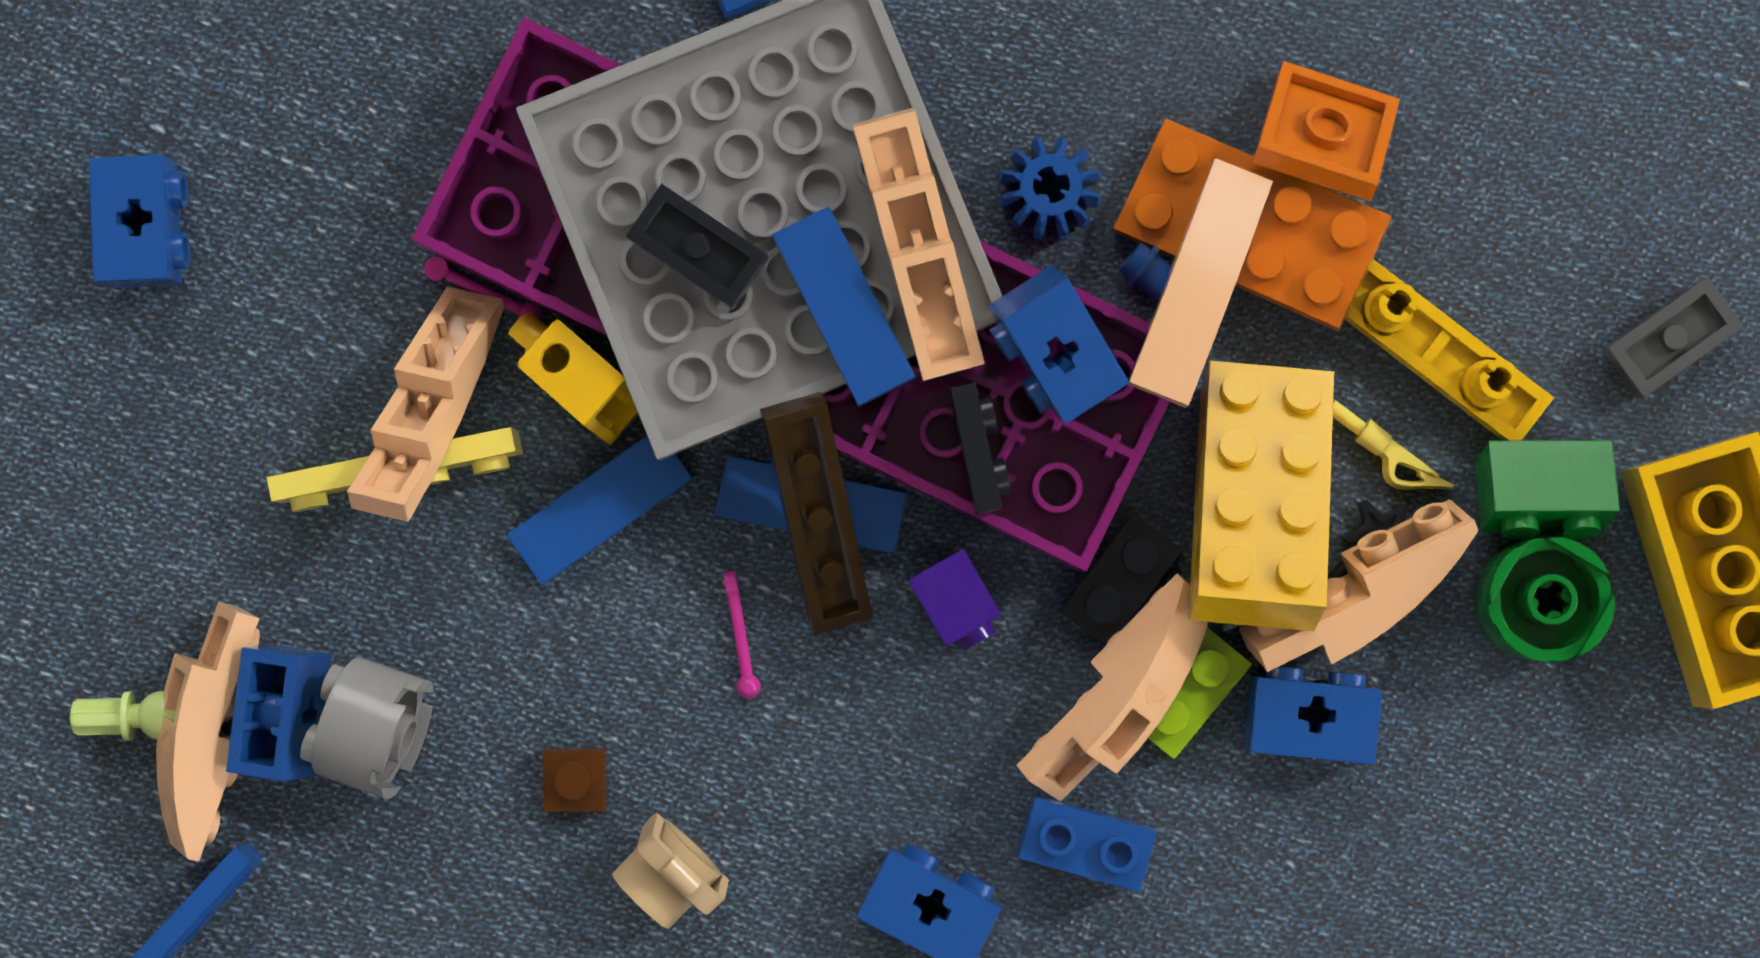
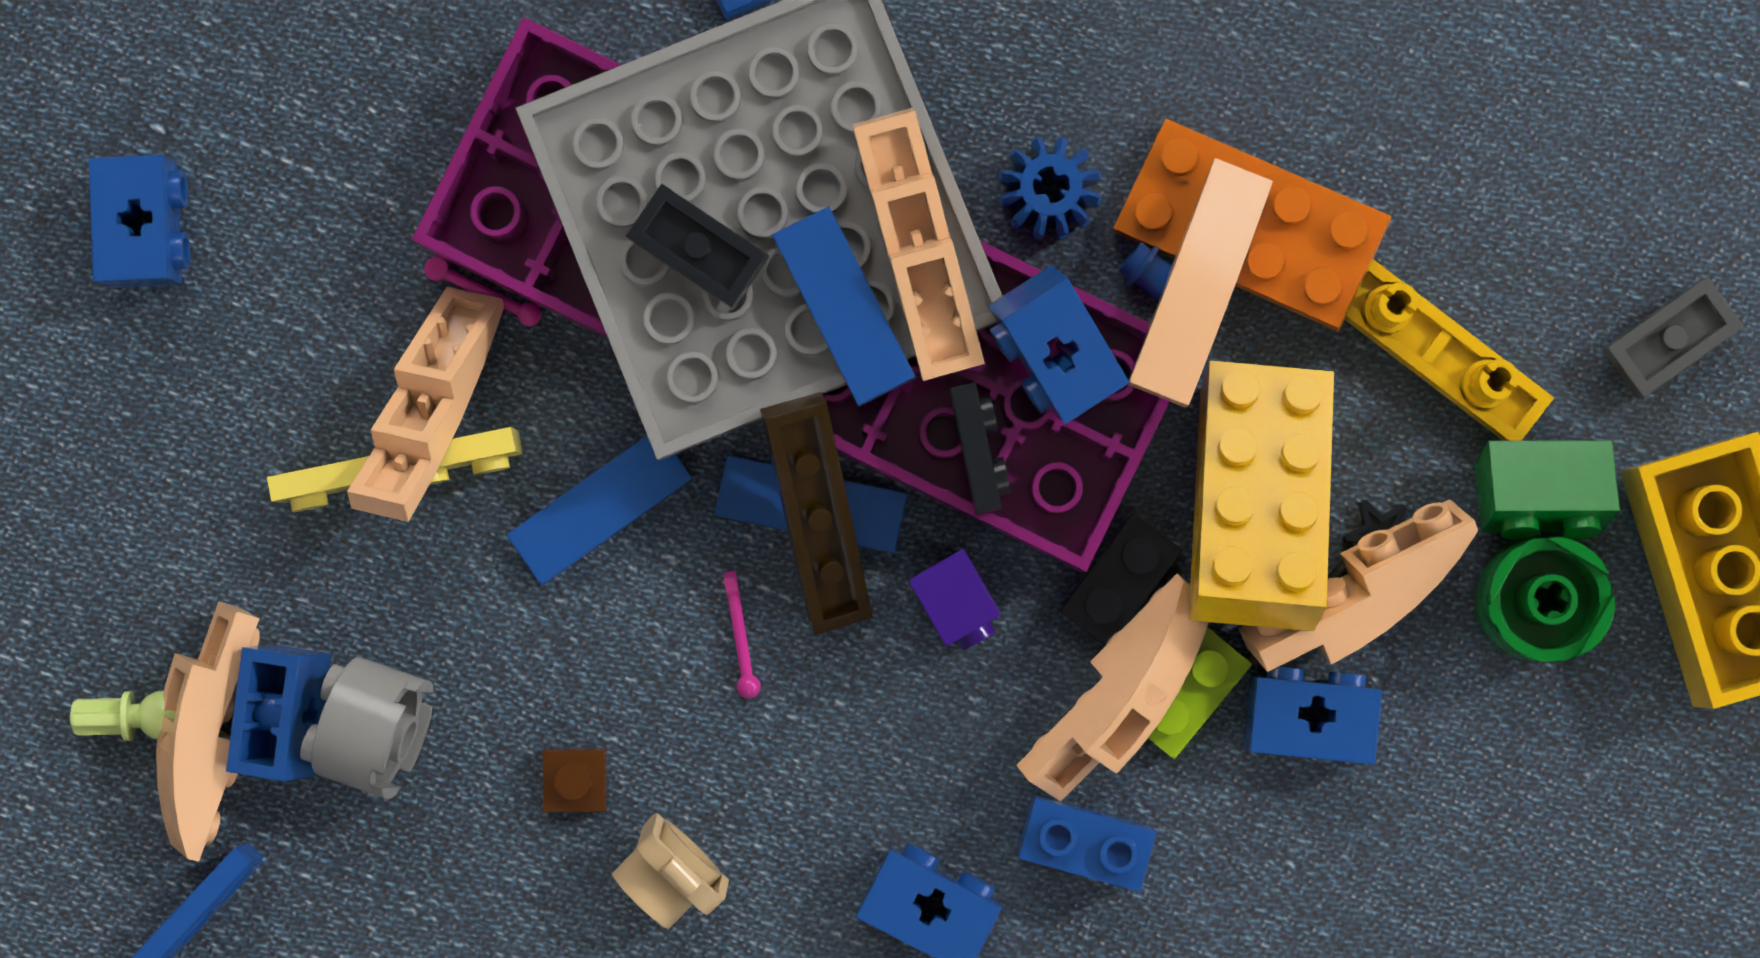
(574, 376): yellow torso -> none
(1326, 131): orange plate -> none
(1380, 443): light yellow hand -> none

